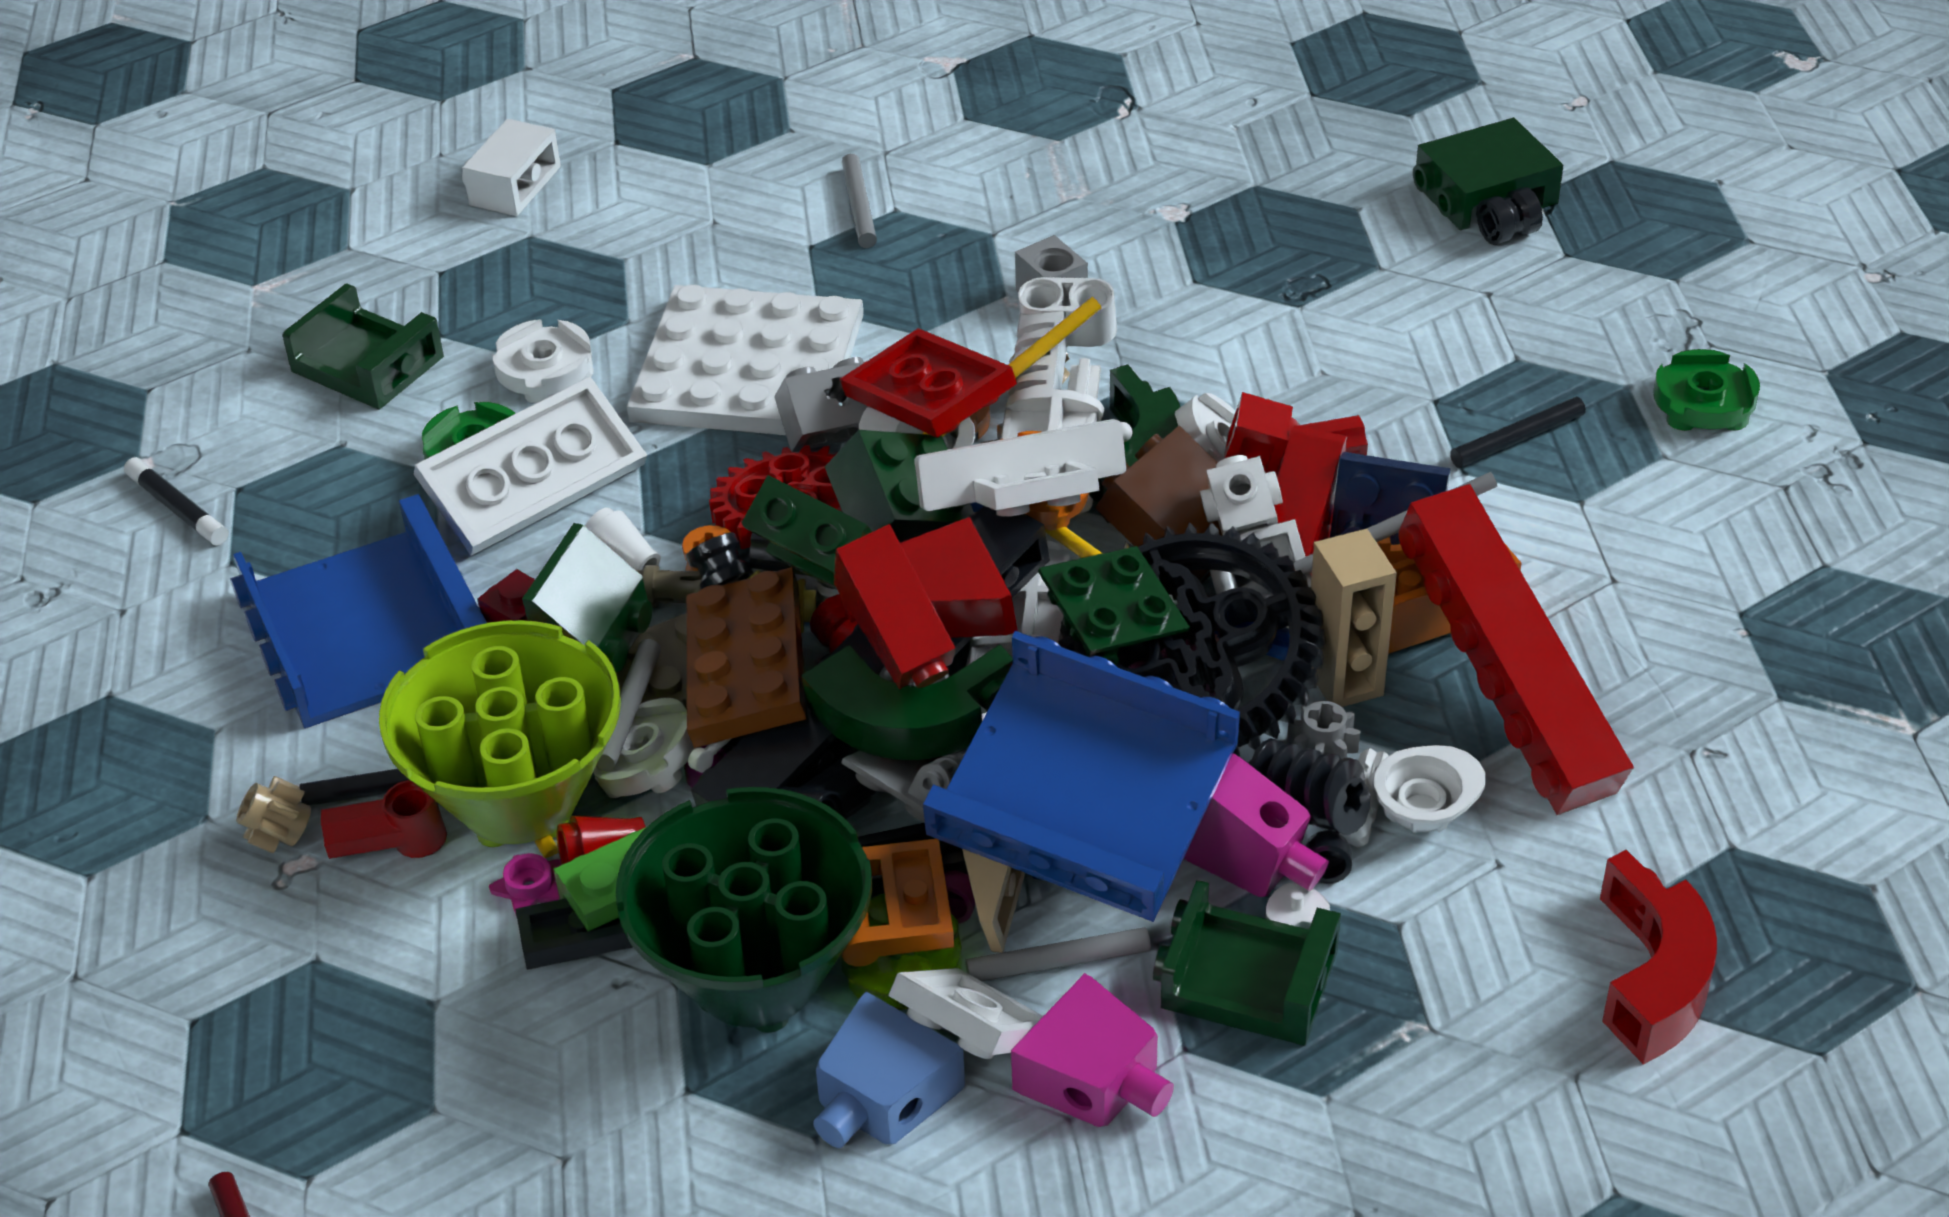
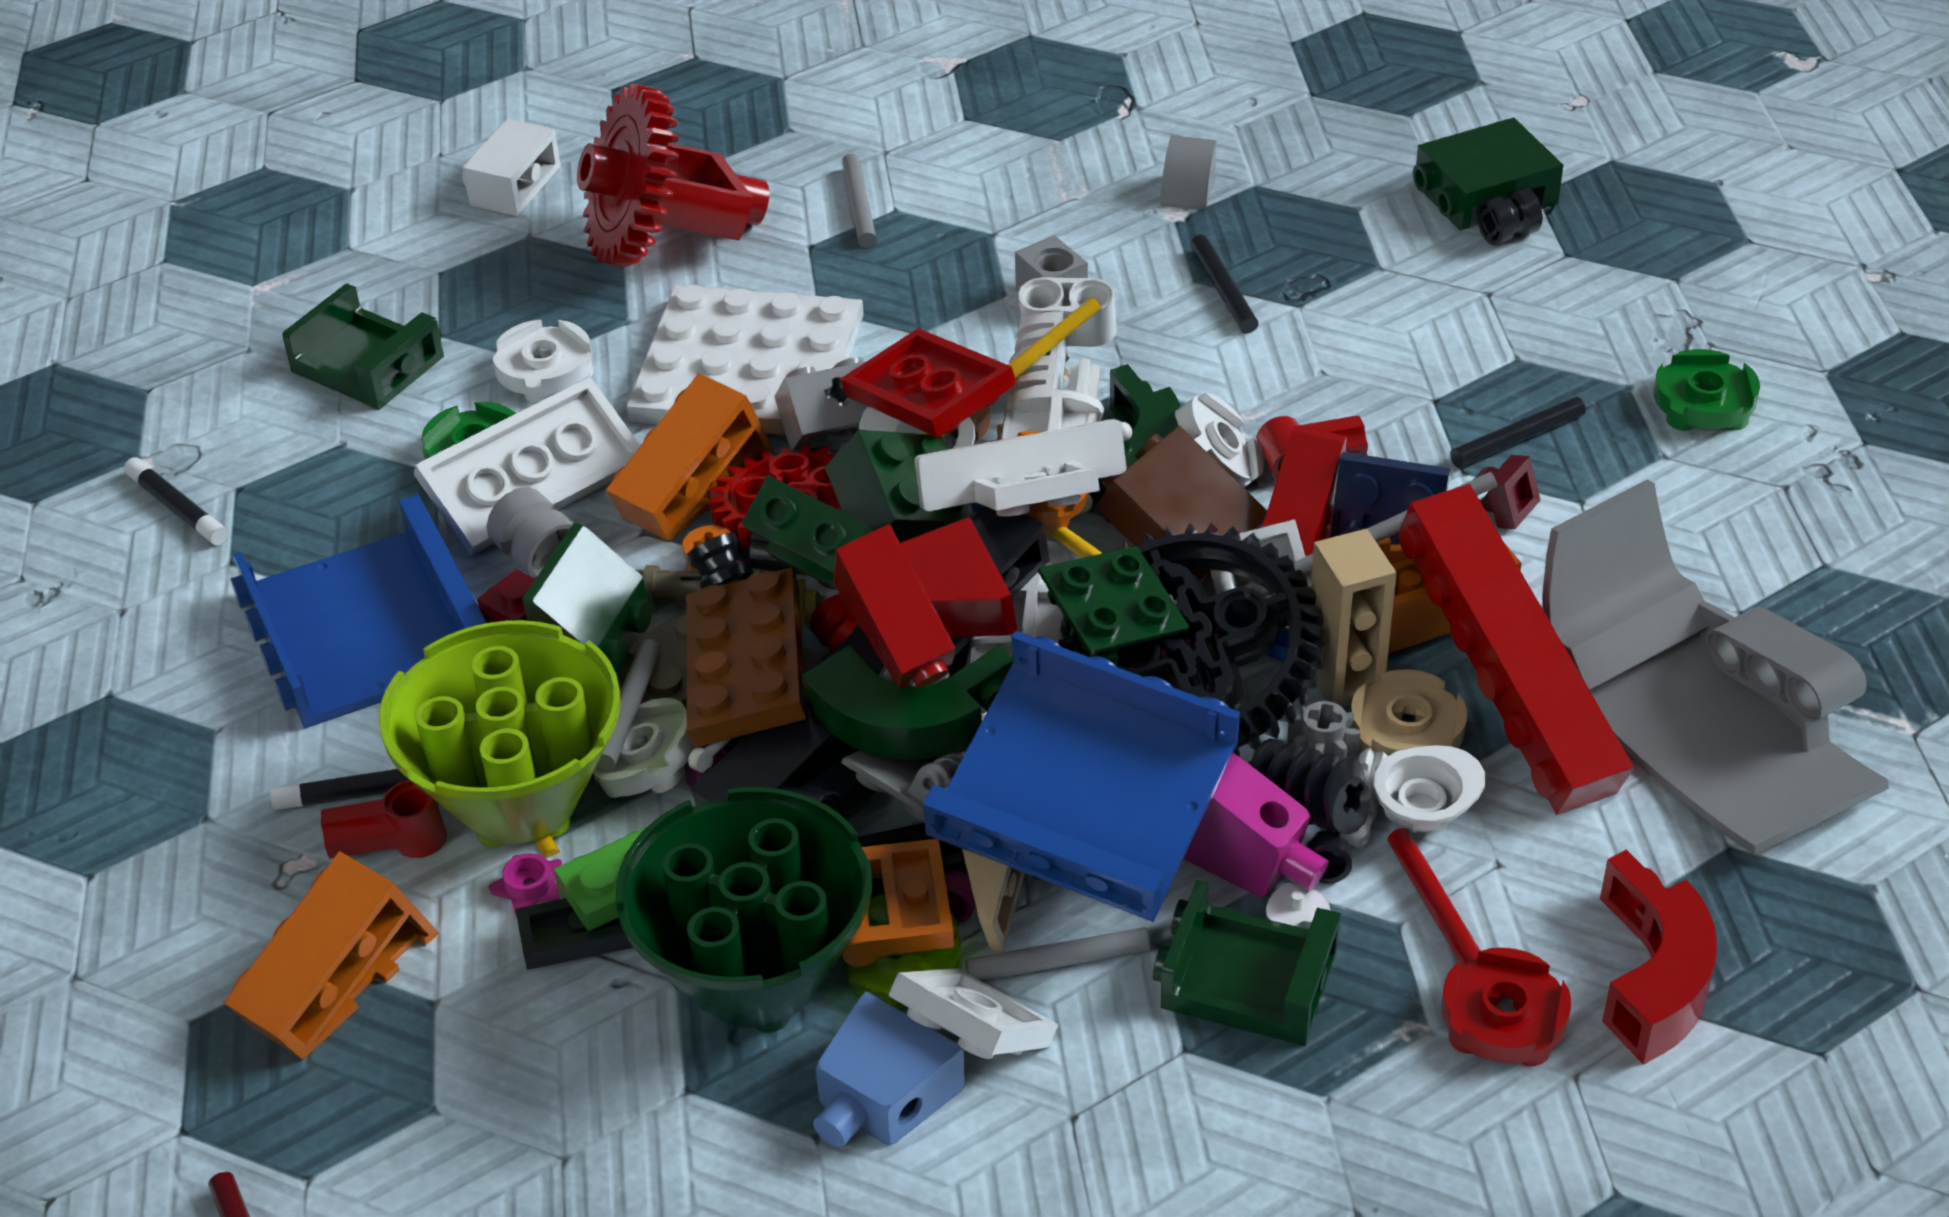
(273, 814): tan gear -> none
(326, 955): none -> orange wedge
(527, 528): none -> light grey wheel
(590, 833): red cone -> none
(623, 538): white cone -> none
(645, 181): none -> red piece
(682, 457): none -> orange wedge
(1090, 1058): dark pink torso -> none
(1188, 172): none -> light grey brick
(1224, 284): none -> black bar
(1241, 494): white brick -> none
(1259, 429): red brick -> none
(1381, 706): none -> tan plate
(1433, 895): none -> red bar
(1499, 1035): none -> red plate
(1515, 491): none -> dark red tile
(1698, 697): none -> light grey beam

